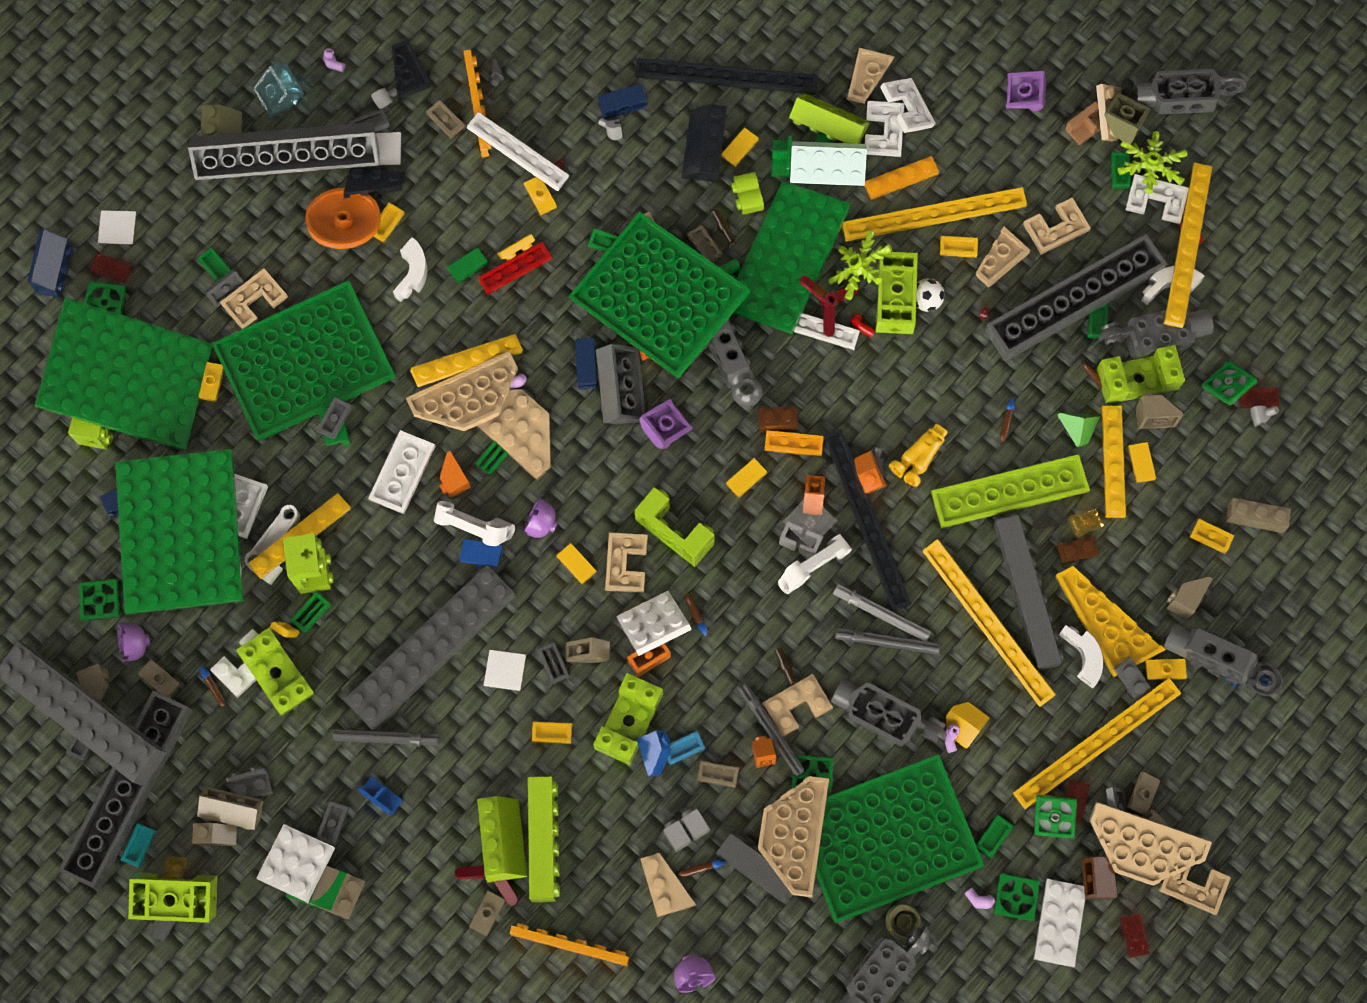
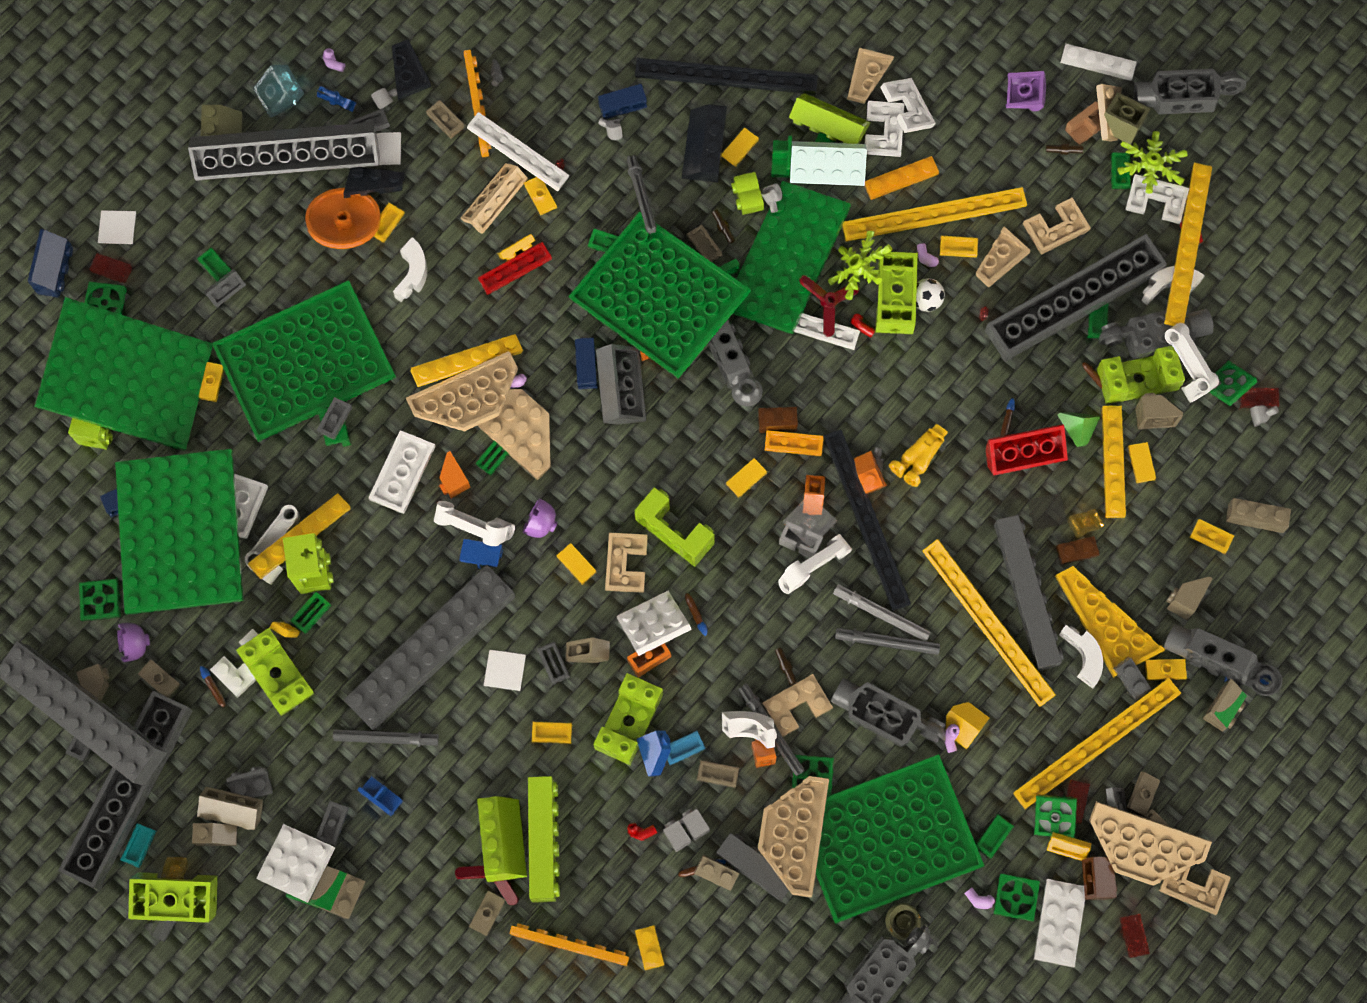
(259, 285): tan plate -> none
(335, 98): none -> blue piece
(467, 265): green tile -> none
(495, 198): none -> tan fence
(635, 172): none -> dark grey axle
(640, 833): none -> red arm
(649, 947): none -> yellow plate
(664, 424): medium lavender slope -> none
(664, 886): tan wing -> none
(693, 972): medium lavender cylinder -> none
(716, 872): none -> dark tan plate
(749, 725): none -> white arch
(771, 195): none -> light grey piece
(926, 258): none -> lavender arm
(1010, 491): lime plate -> none
(1026, 450): none -> red slope
(1064, 149): none -> dark brown bar
(1068, 846): none -> yellow tile
(1098, 62): none -> white plate
(1202, 378): none -> white piece
(1225, 706): none -> dark tan slope

